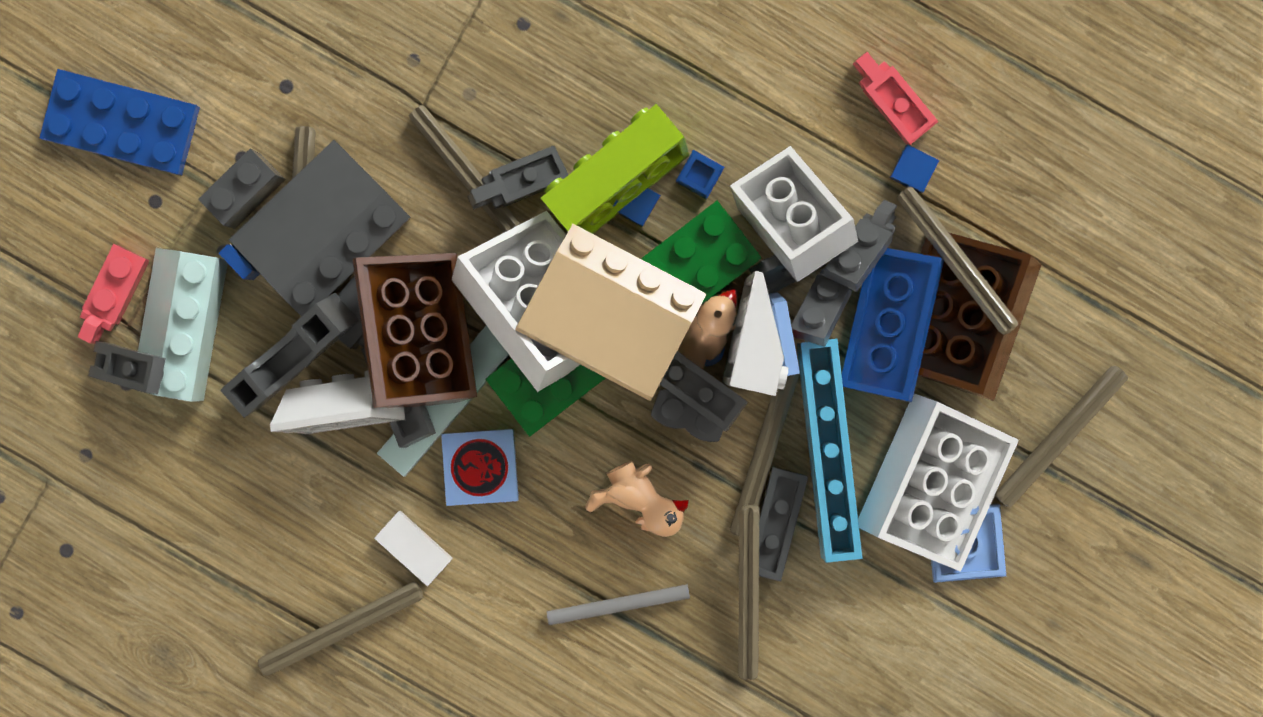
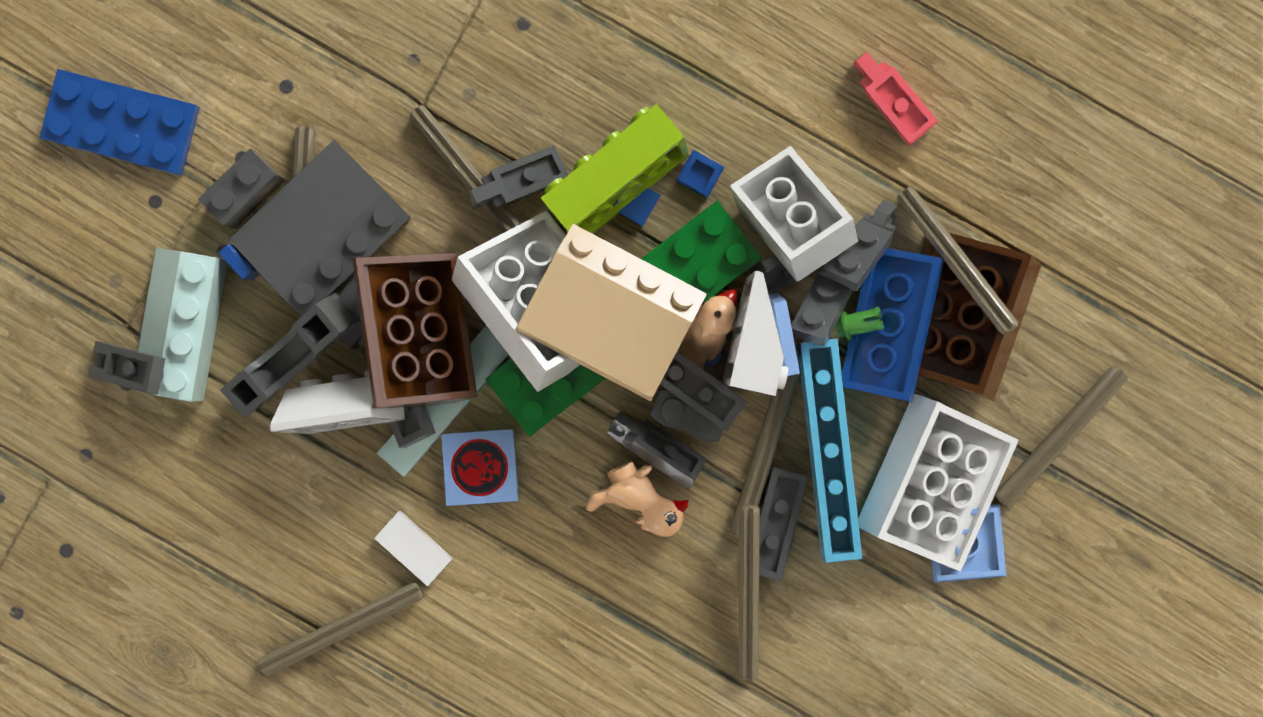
(111, 292): coral hinge -> none
(618, 604): light grey bar -> none
(658, 448): none -> dark grey hinge
(857, 323): none -> bright green pin
(914, 168): blue tile -> none

